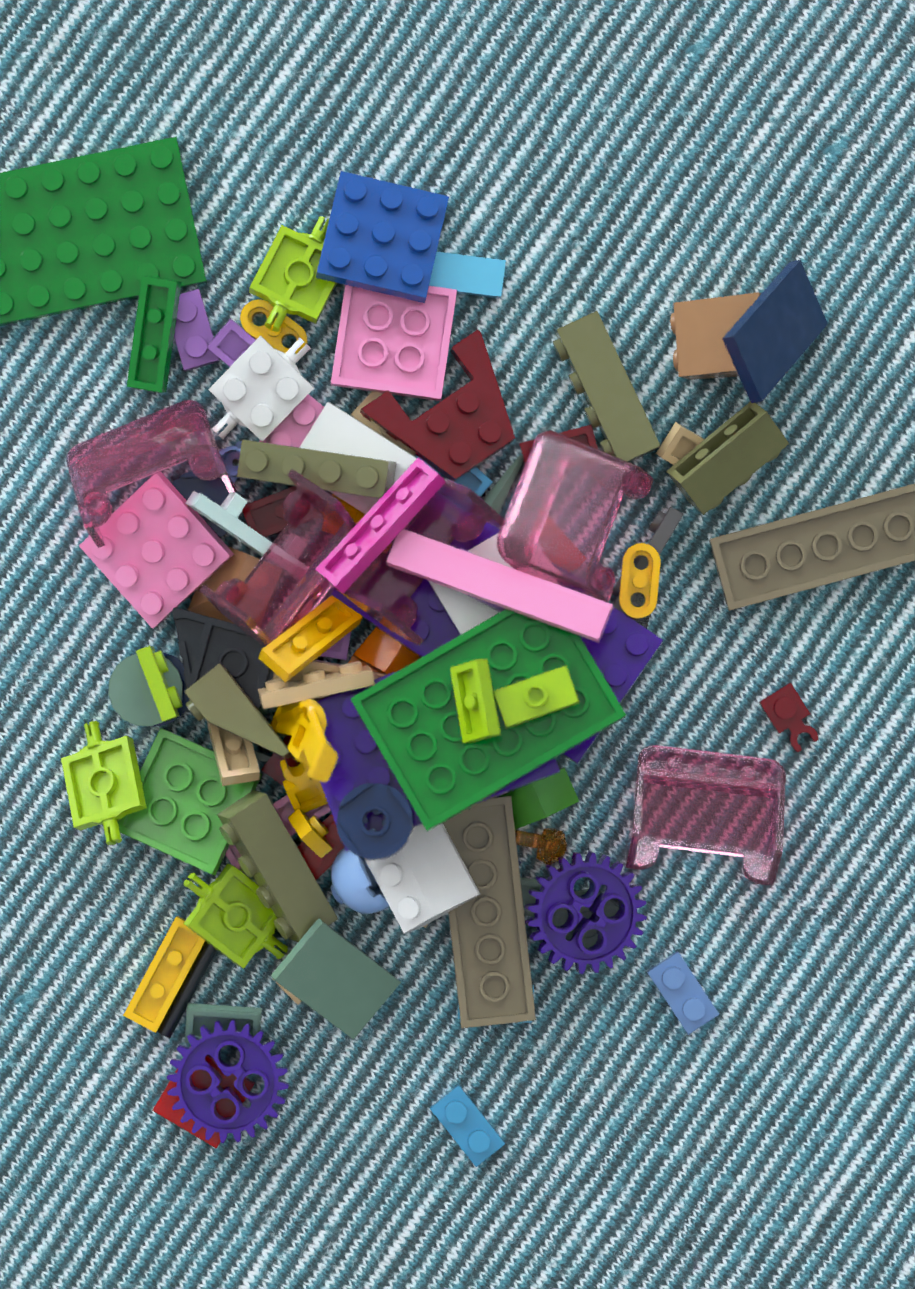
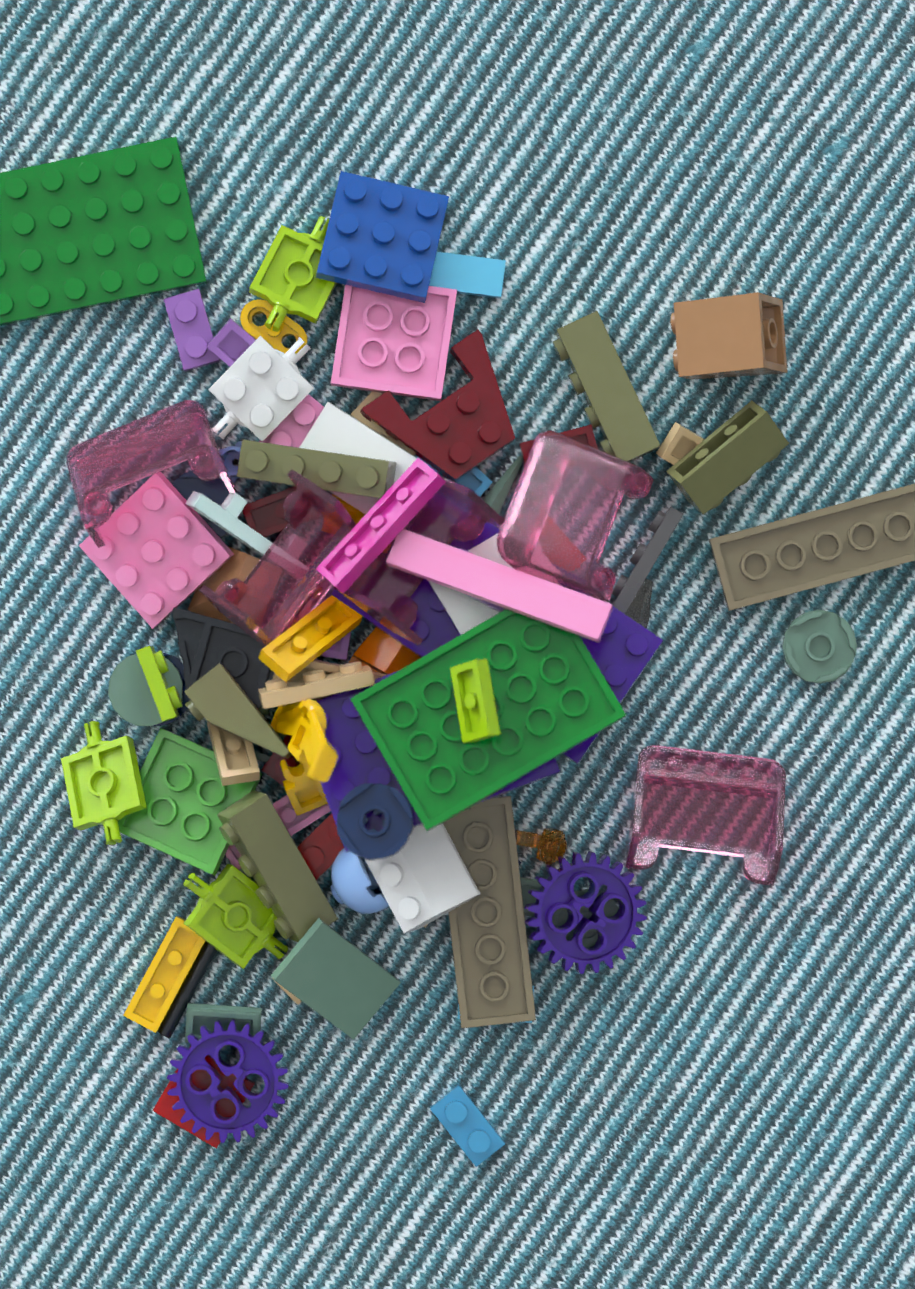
(154, 334): green plate -> none
(311, 832): yellow plate -> none
(536, 697): lime plate -> none
(542, 799): bright green slope -> none
(639, 581): yellow plate -> none
(682, 992): medium blue plate -> none
(775, 331): dark blue tile -> none
(785, 712): dark red plate -> none
(809, 652): none -> sand green tile

